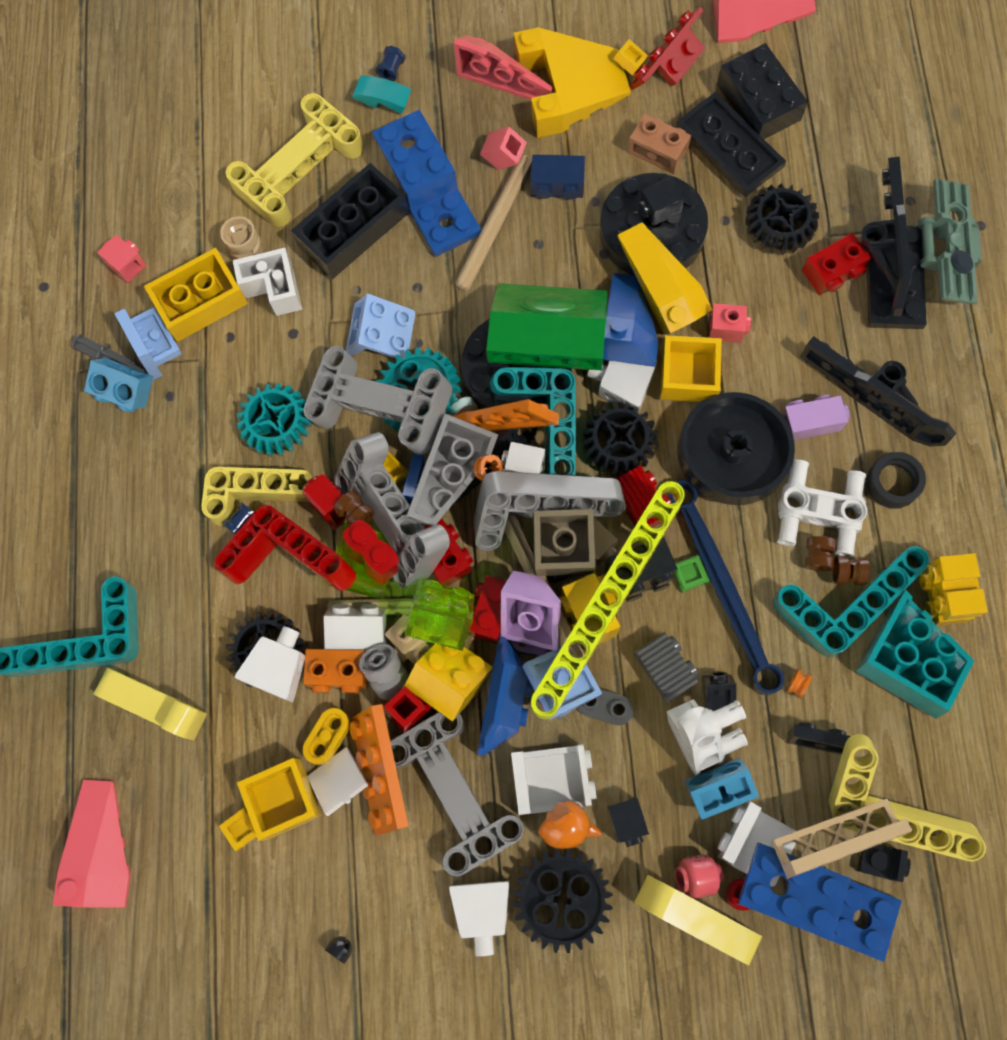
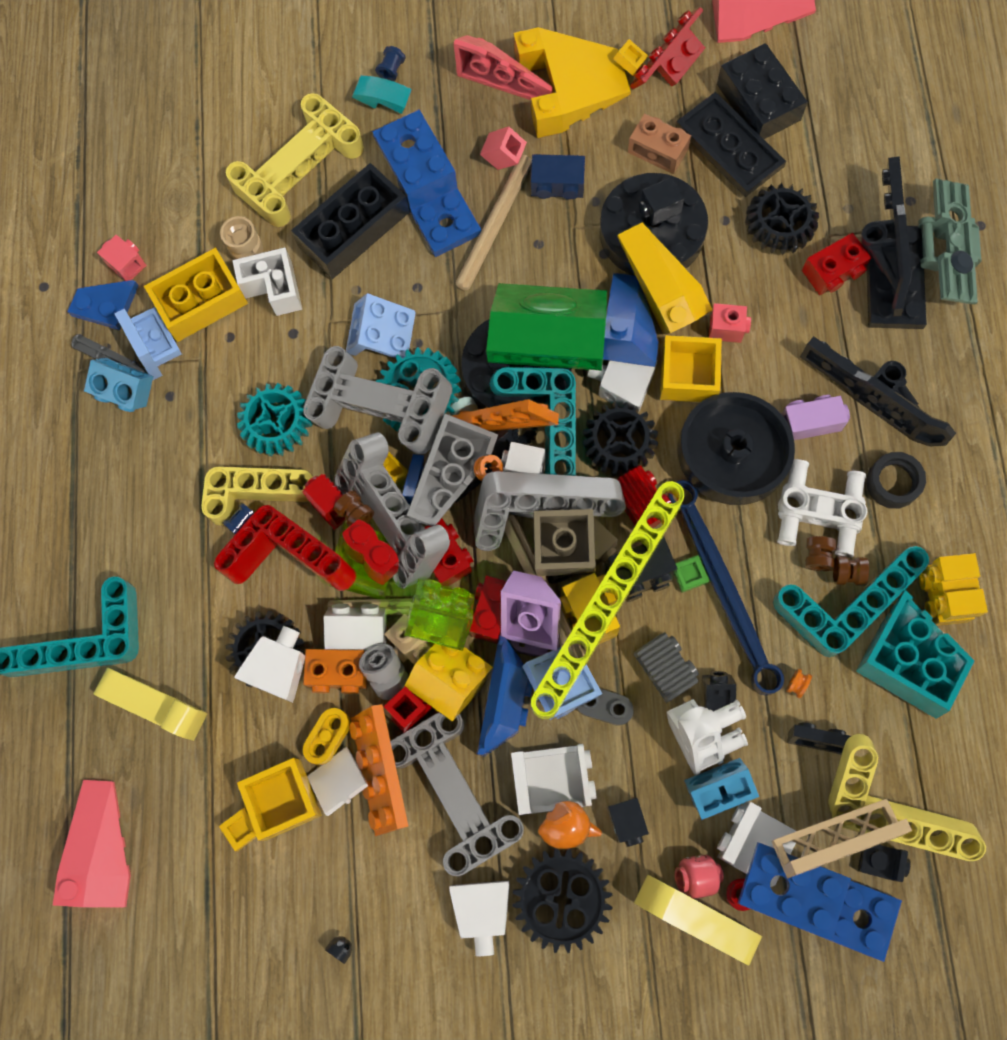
(100, 302): none -> blue wing

